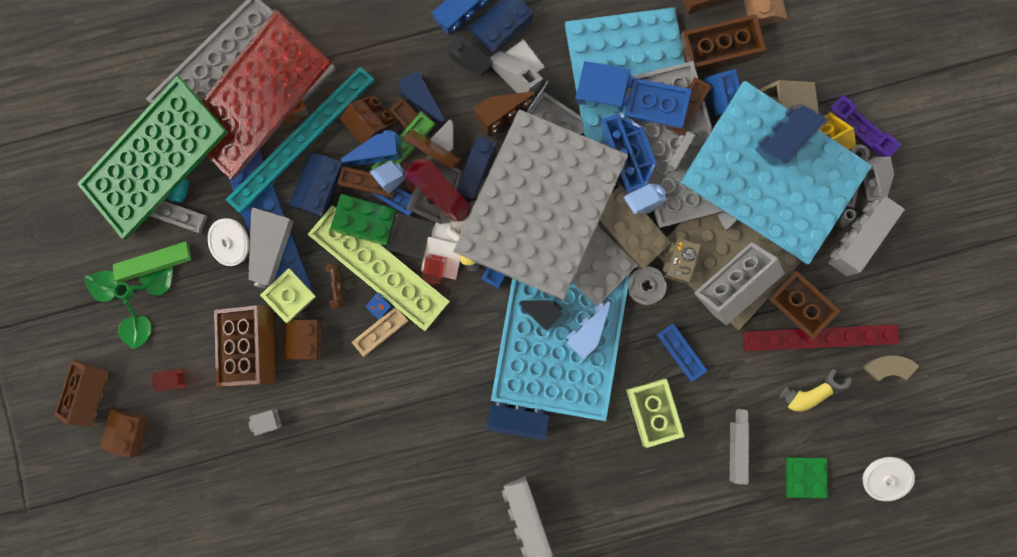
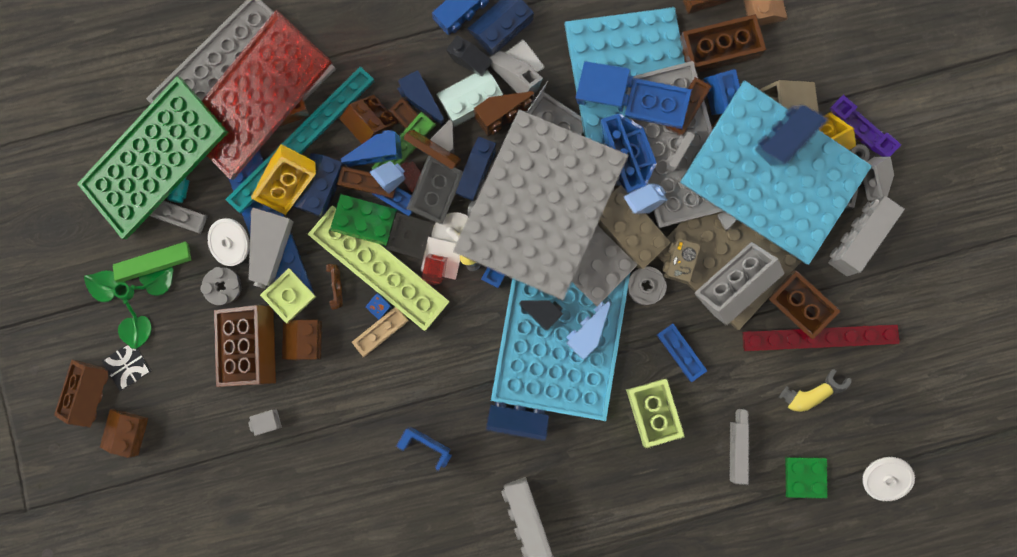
(126, 366): none -> sticker
(168, 380): clear red brick -> none
(213, 278): none -> light grey plate
(284, 179): none -> yellow slope
(411, 433): none -> blue panel
(438, 189): dark red slope -> none
(465, 95): none -> light aqua slope
(845, 218): dark grey cone -> none
(890, 365): dark tan tile -> none

